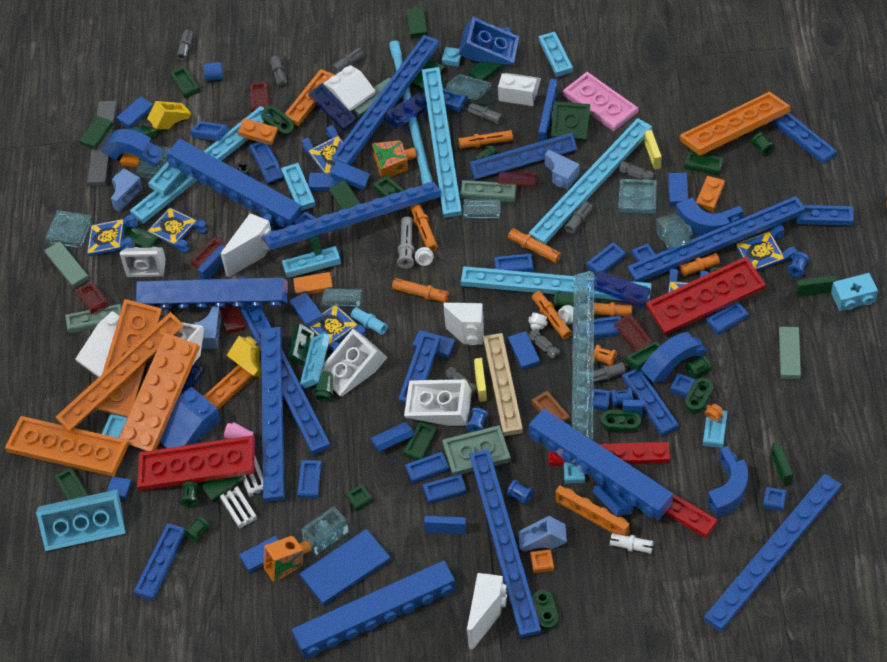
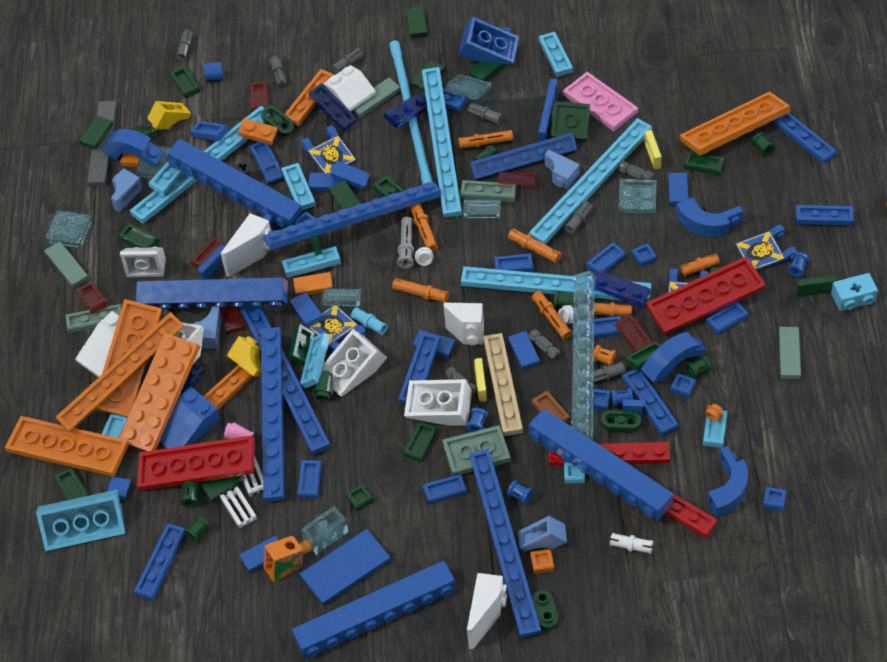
(109, 236): flag -> none
(135, 112): blue tile -> none
(174, 227): flag -> none
(386, 100): blue plate -> none
(392, 158): orange torso -> none
(392, 436): blue tile -> none
(427, 467): blue tile -> none
(442, 524): blue tile -> none
(451, 57): medium azure plate -> none
(518, 89): white slope -> none
(537, 321): white plate -> none
(590, 511): orange plate -> none
(615, 503): blue tile -> none
(673, 230): clear light blue brick -> none
(698, 397): dark green plate -> none
(710, 193): orange plate -> none
(716, 239): blue plate -> none
(772, 553): blue plate -> none
(781, 464): dark green tile -> none

